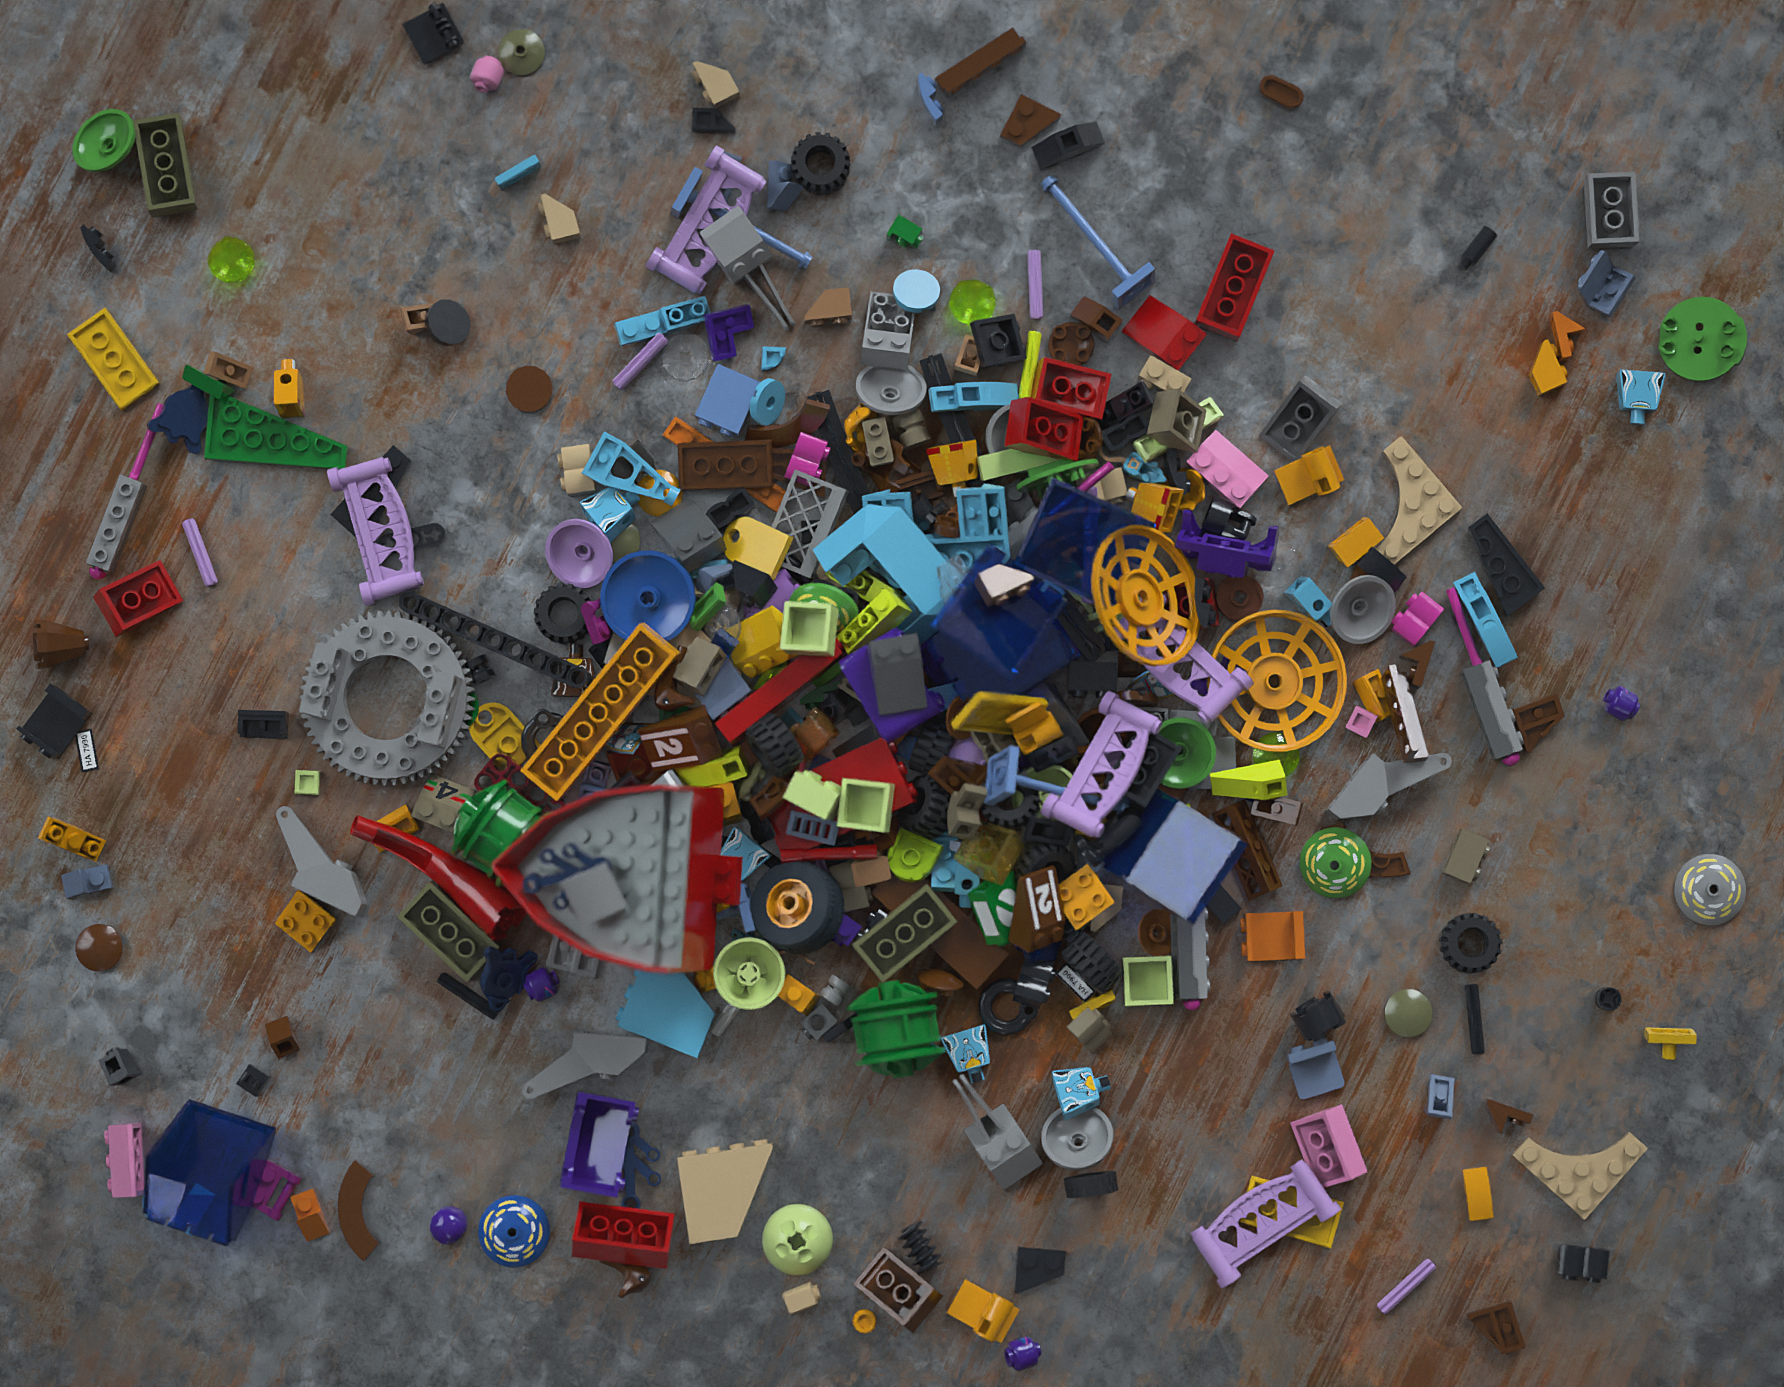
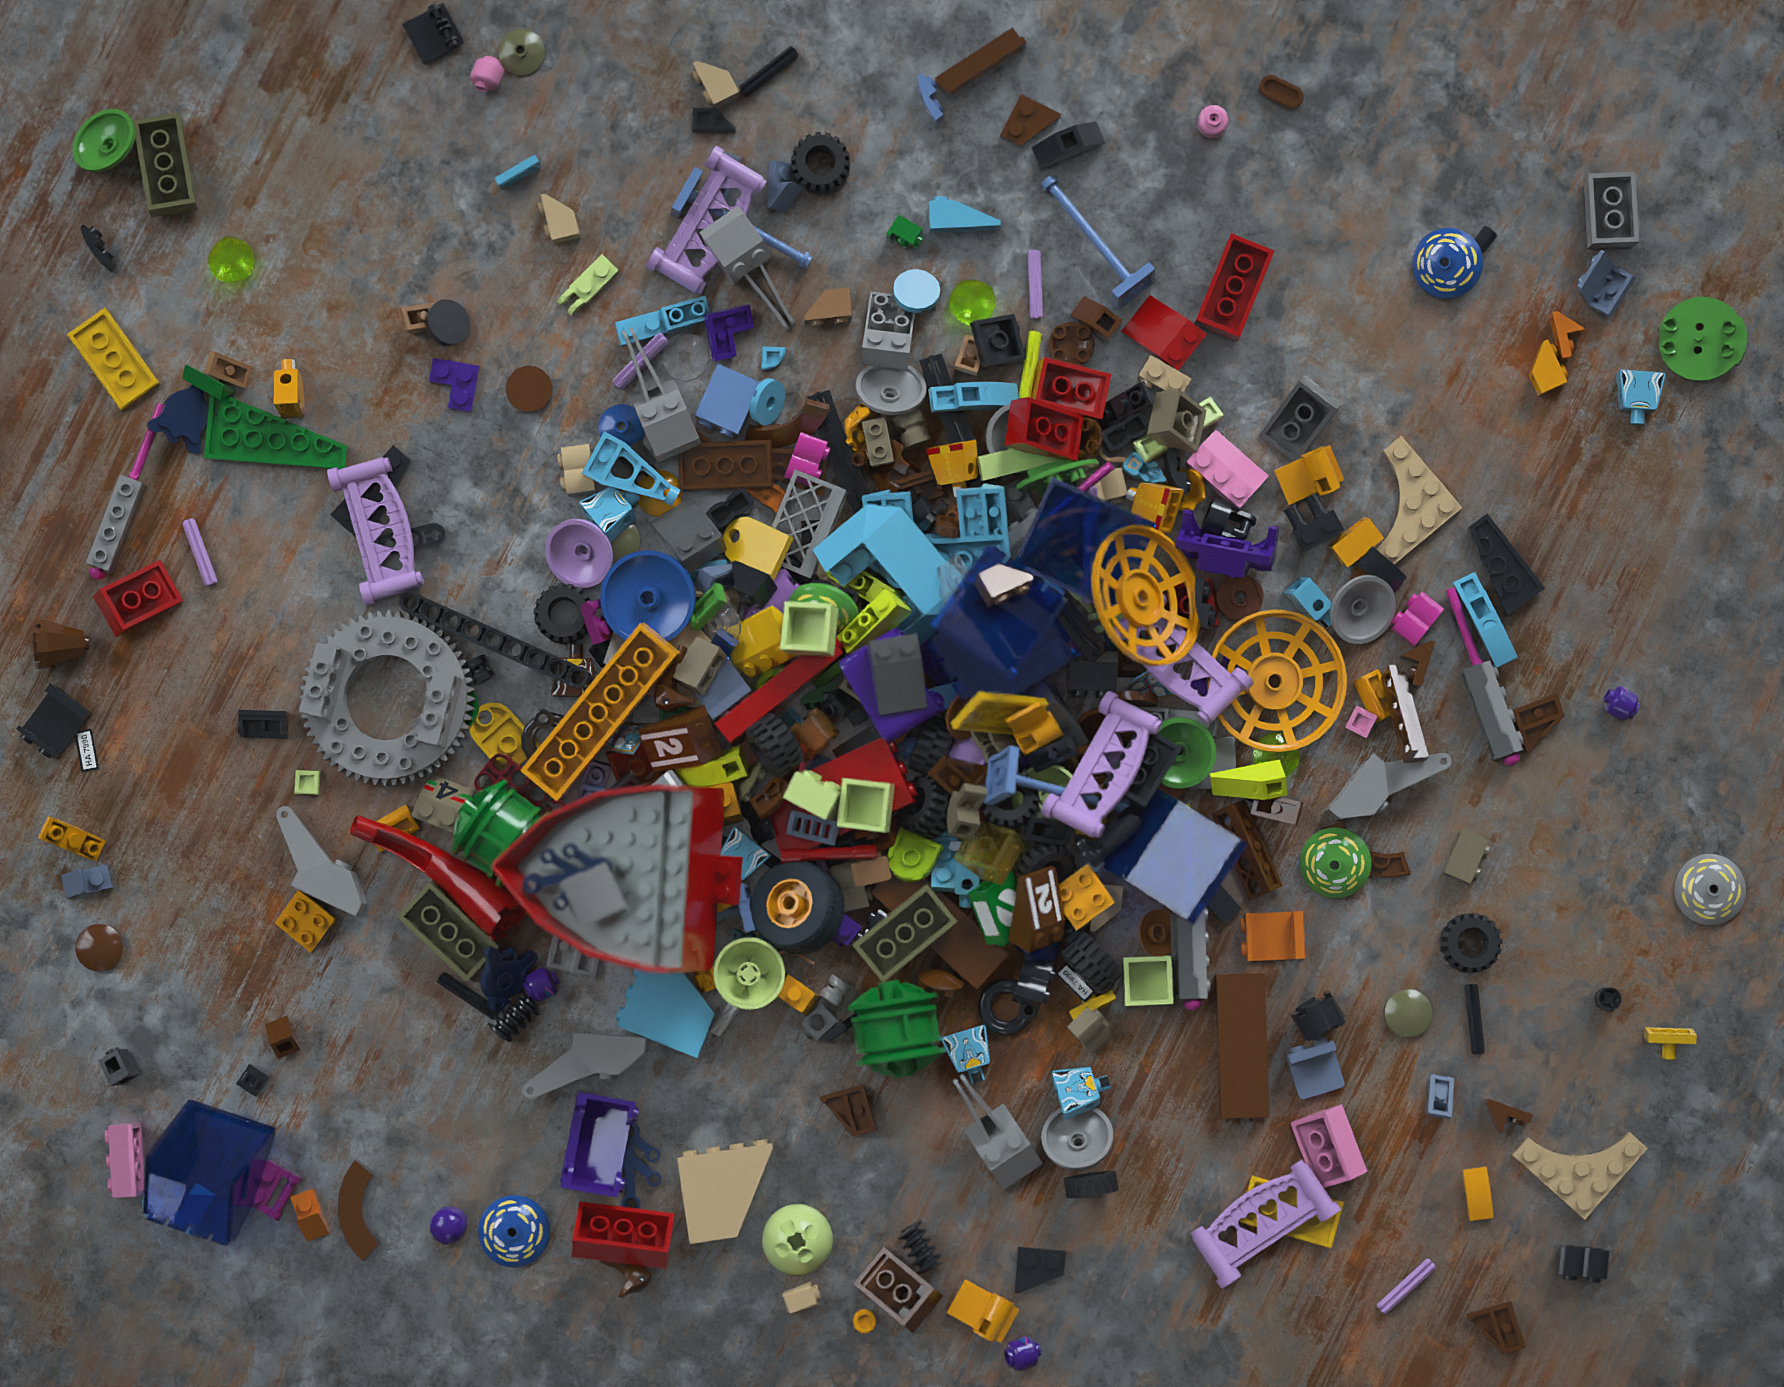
(461, 377): none -> dark purple plate
(515, 1018): none -> black piece
(589, 283): none -> yellowish green hinge
(627, 415): none -> blue dish
(662, 412): none -> light grey slope
(768, 71): none -> black axle
(852, 1109): none -> reddish brown wing
(956, 217): none -> medium azure slope
(1212, 128): none -> bright pink head
(1242, 1047): none -> reddish brown brick
(1312, 534): none -> black brick
(1463, 268): none -> blue dish

